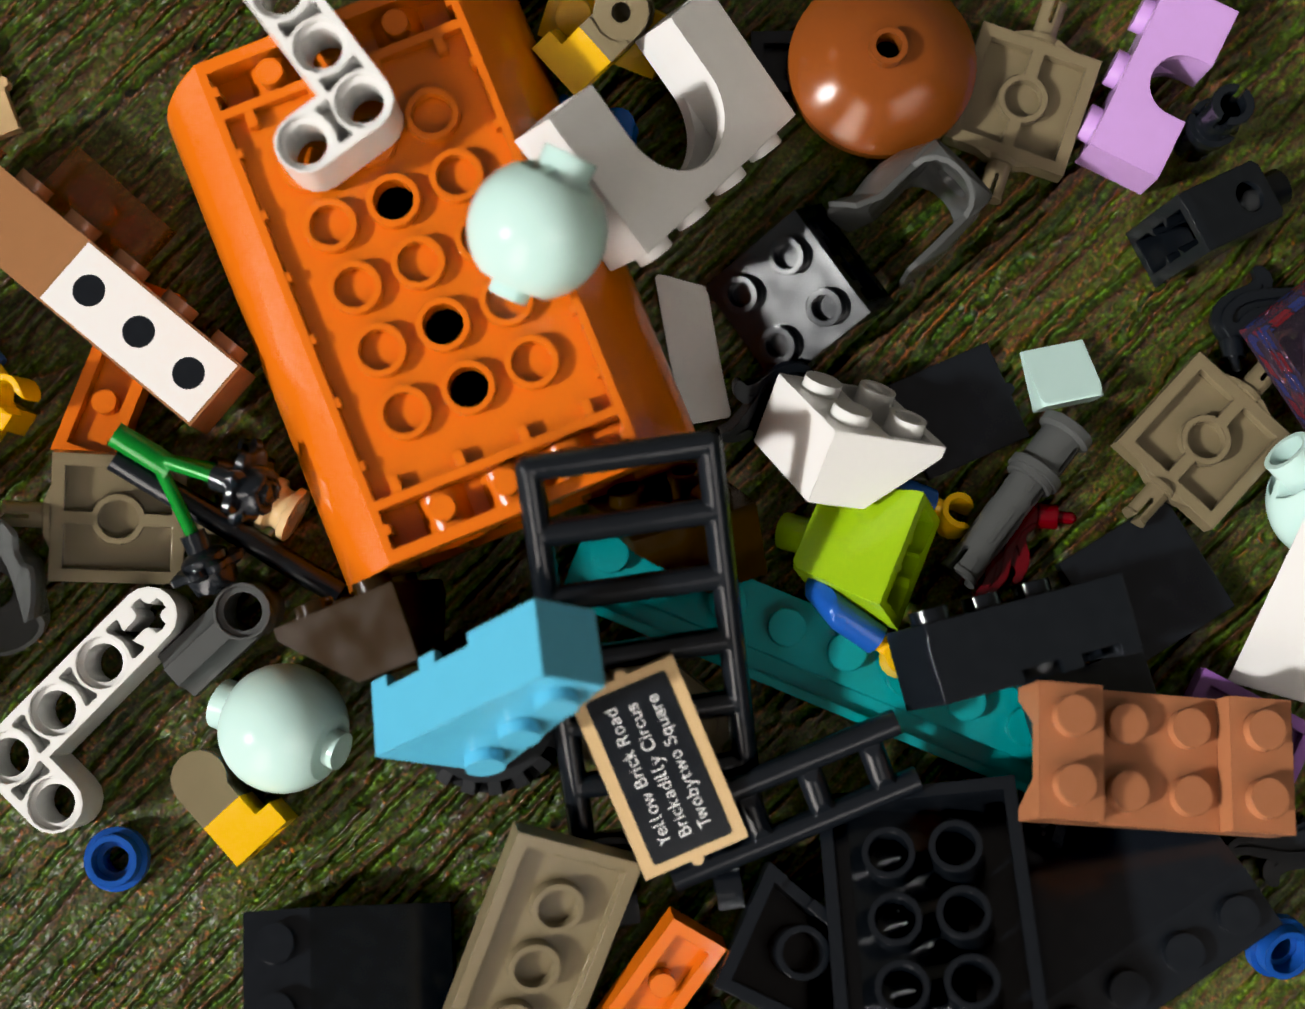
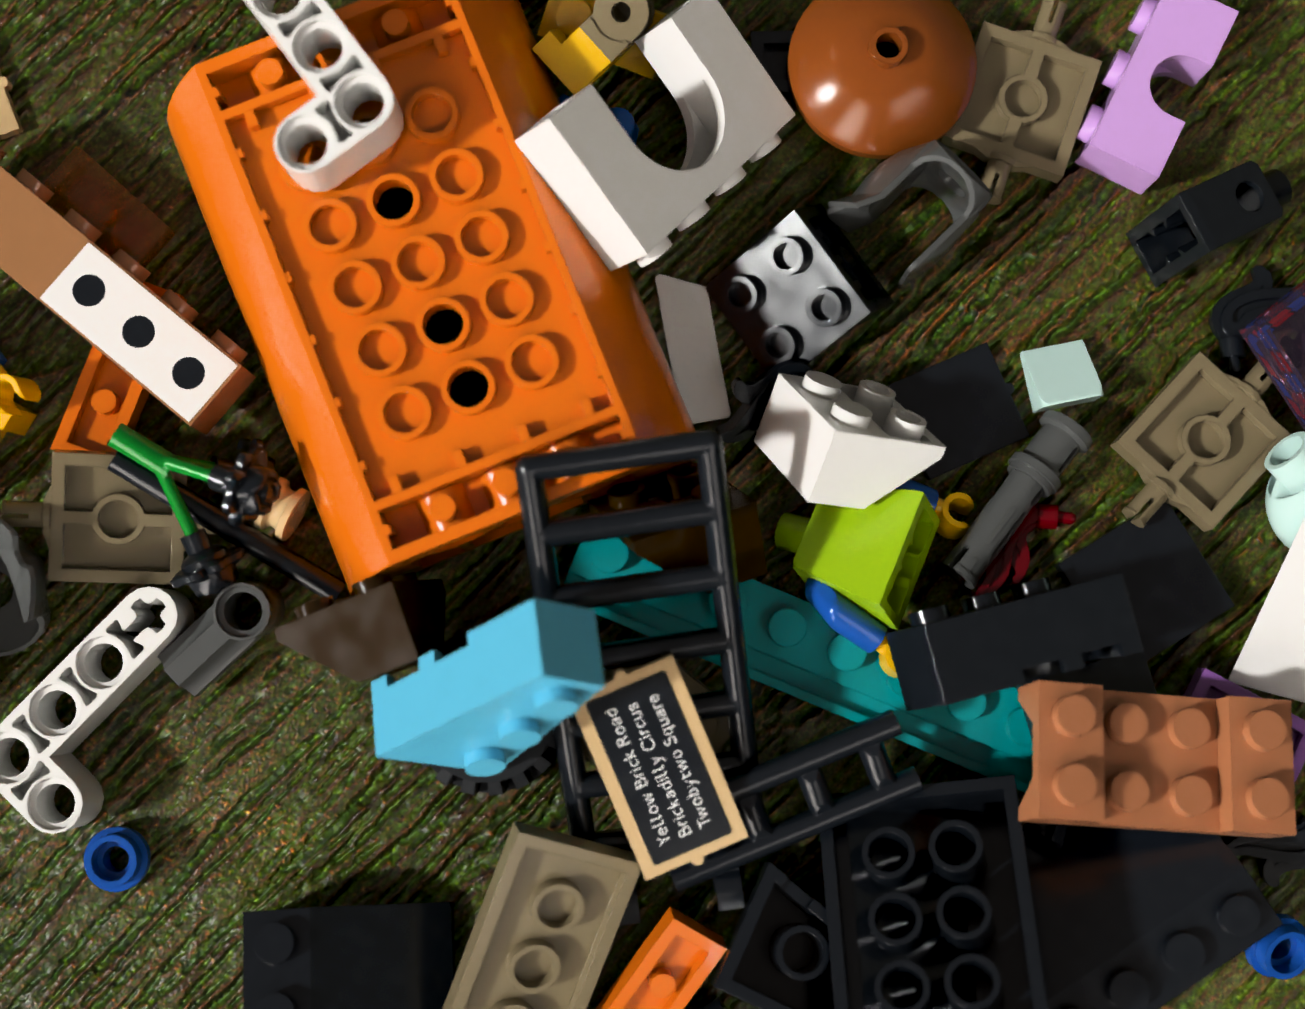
(227, 805): leg -> none
(281, 727): light aqua brick -> none
(538, 226): light aqua brick -> none
(1214, 122): black pin -> none

